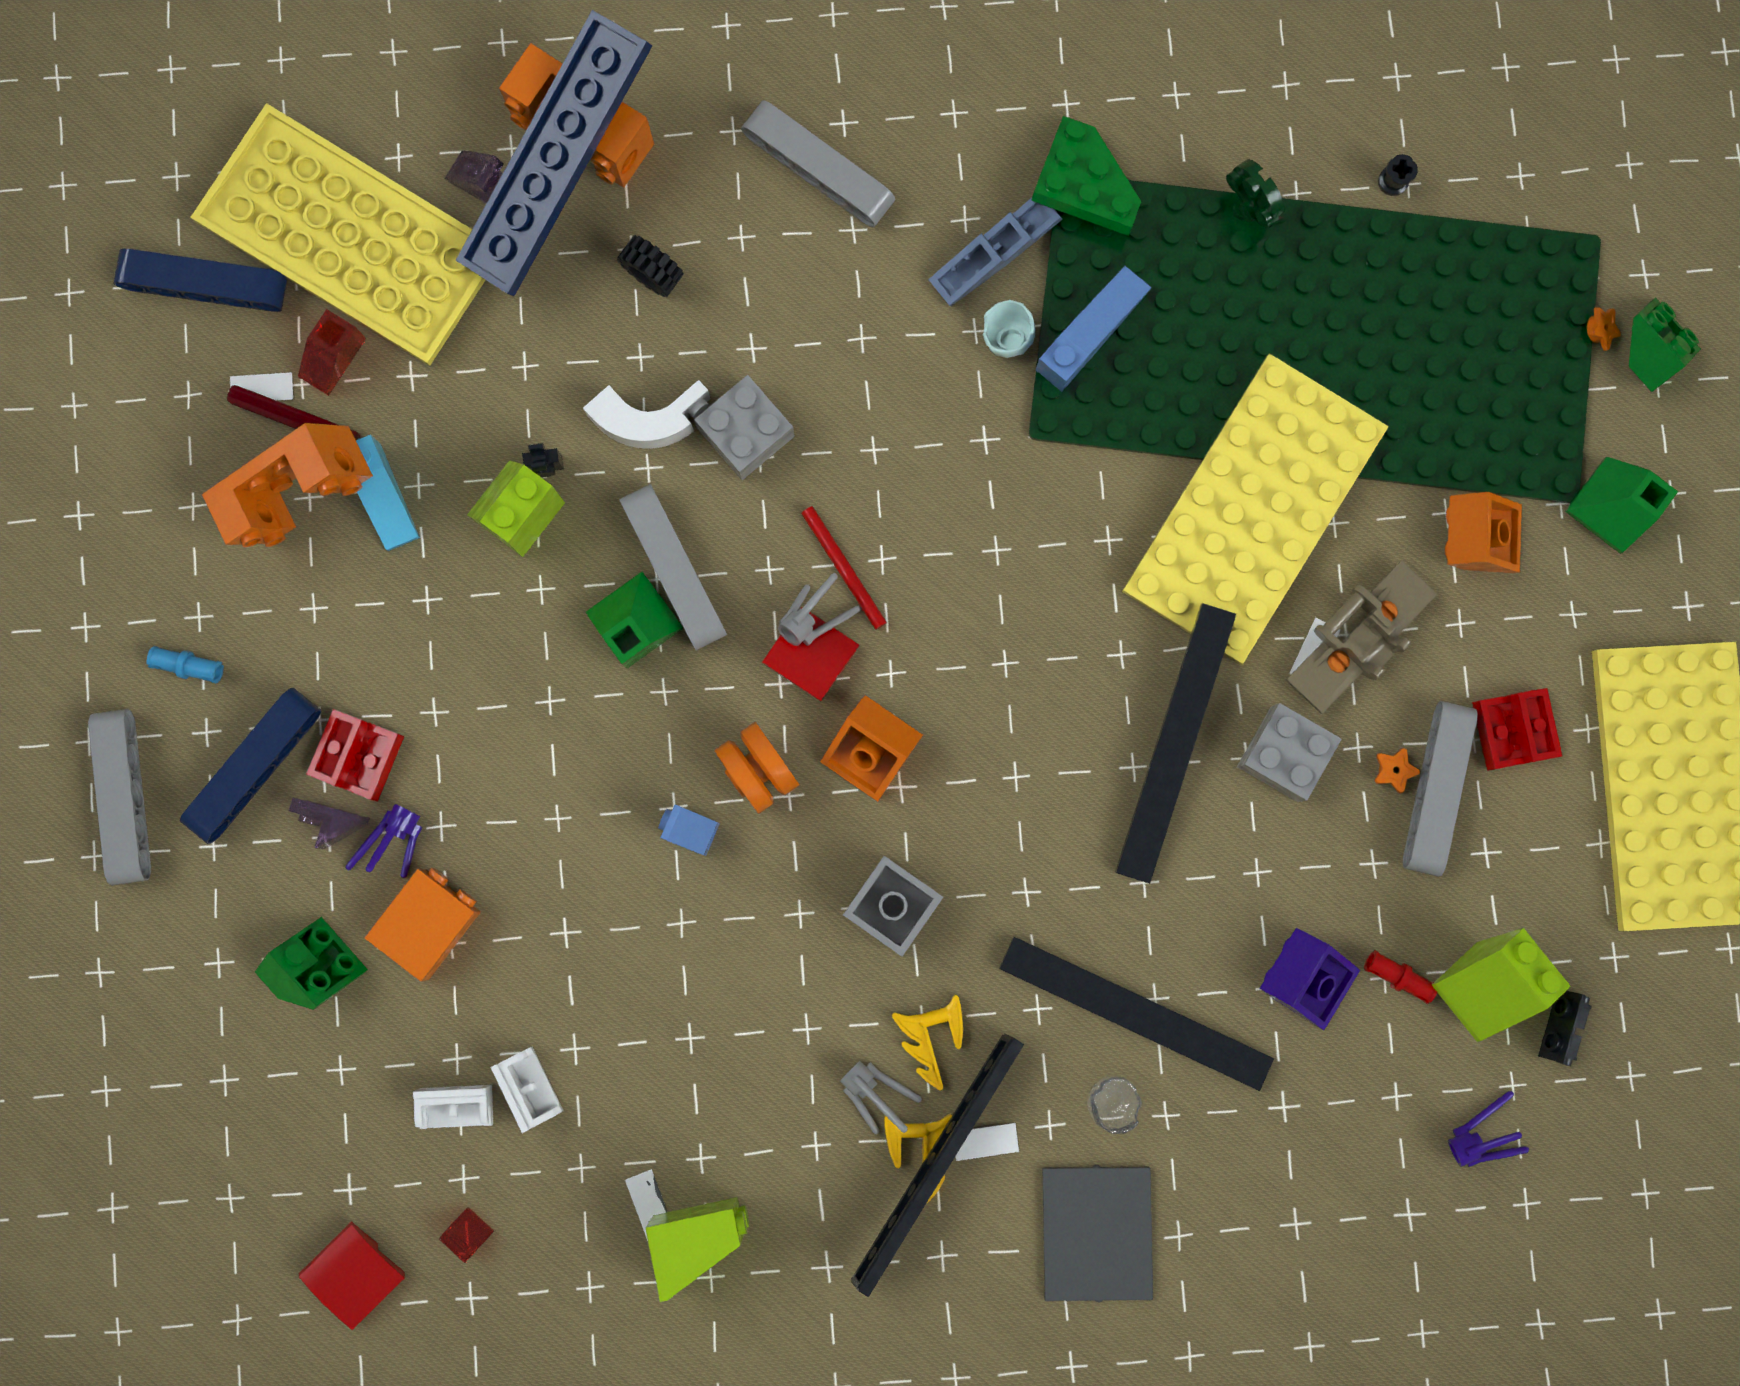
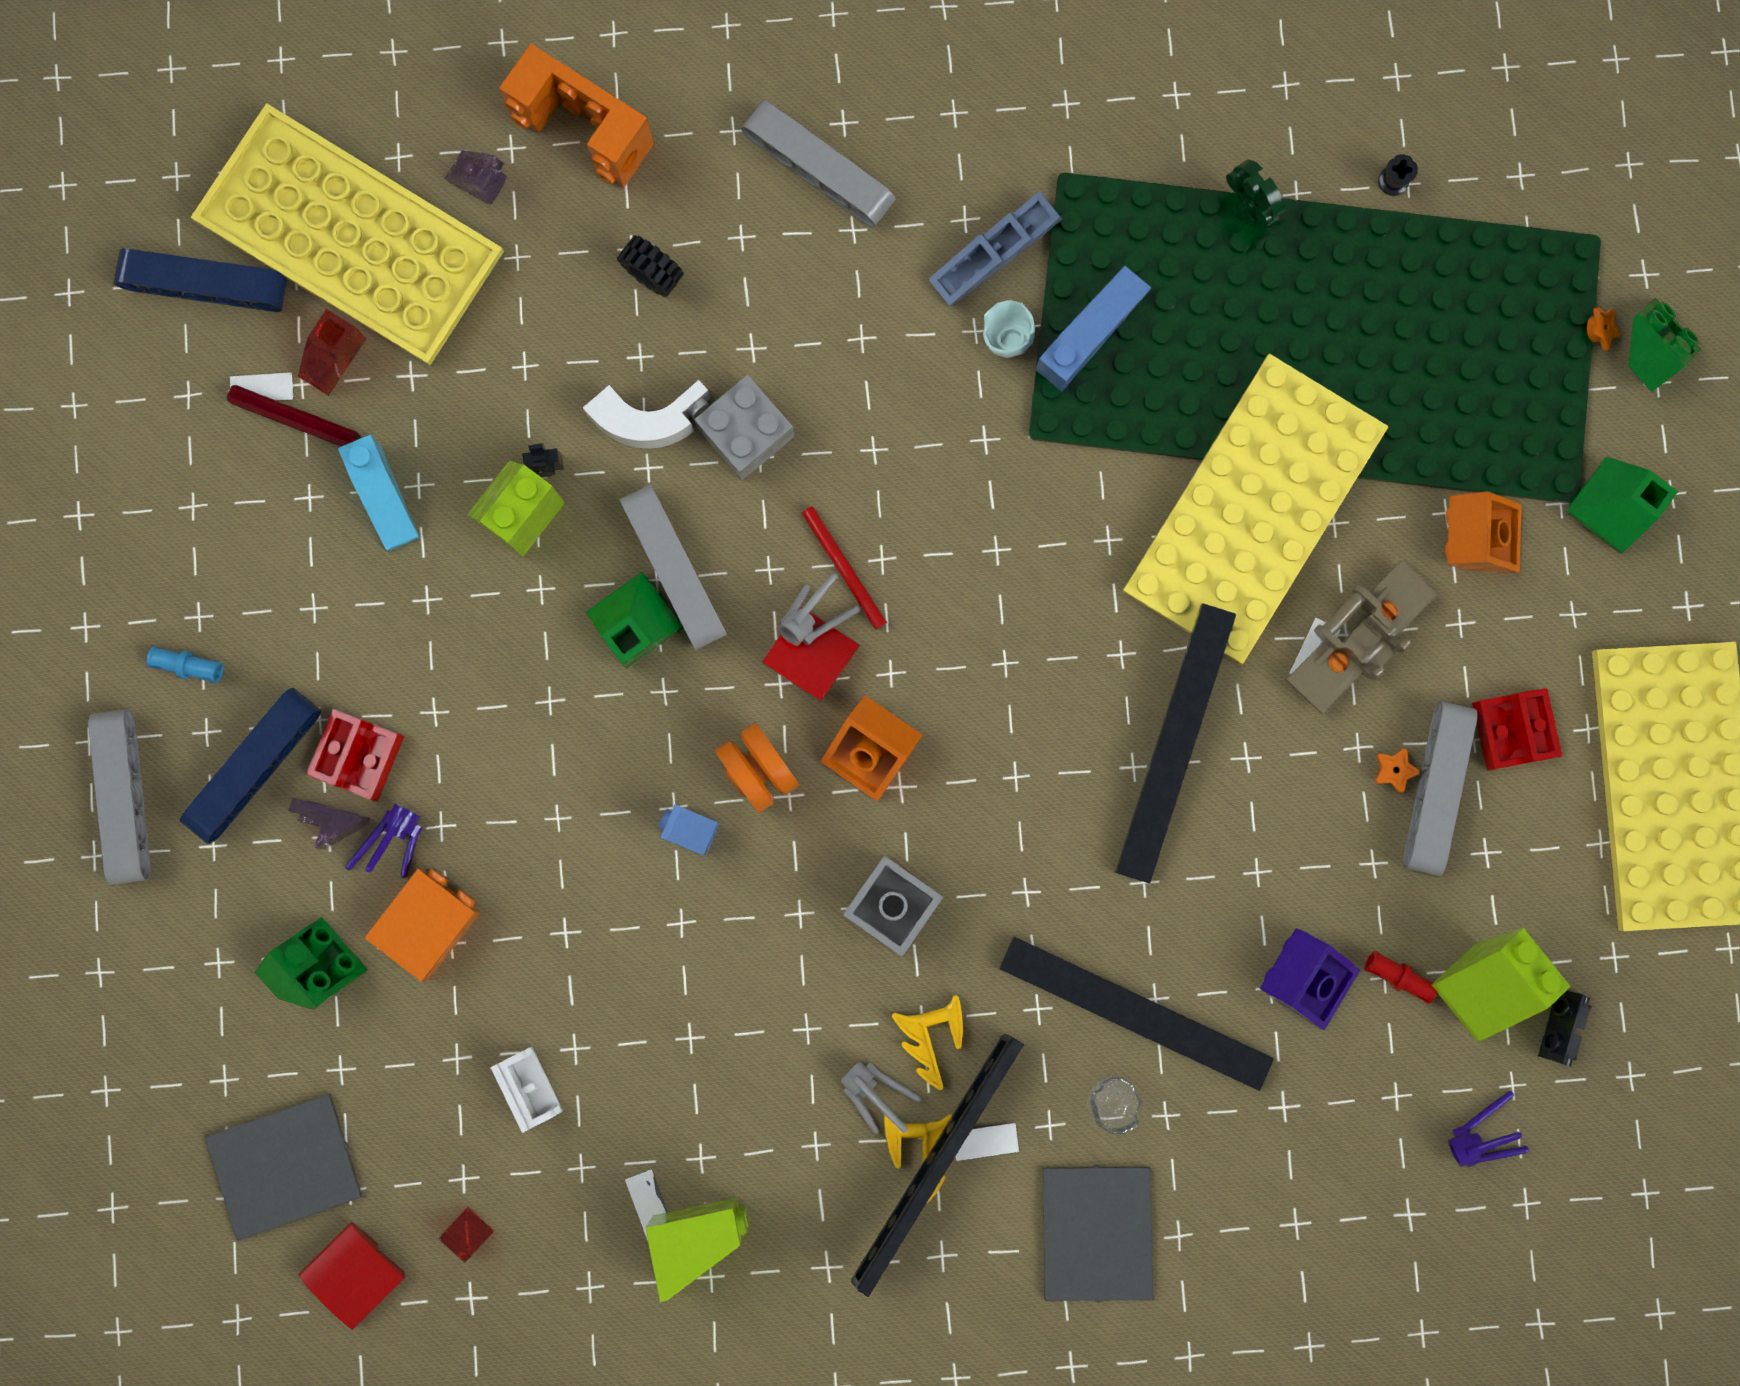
(249, 500): orange plate -> none
(283, 1167): none -> dark grey piece
(453, 1106): white hinge -> none
(553, 152): plate -> none
(1086, 179): green plate -> none
(1289, 752): light grey brick -> none

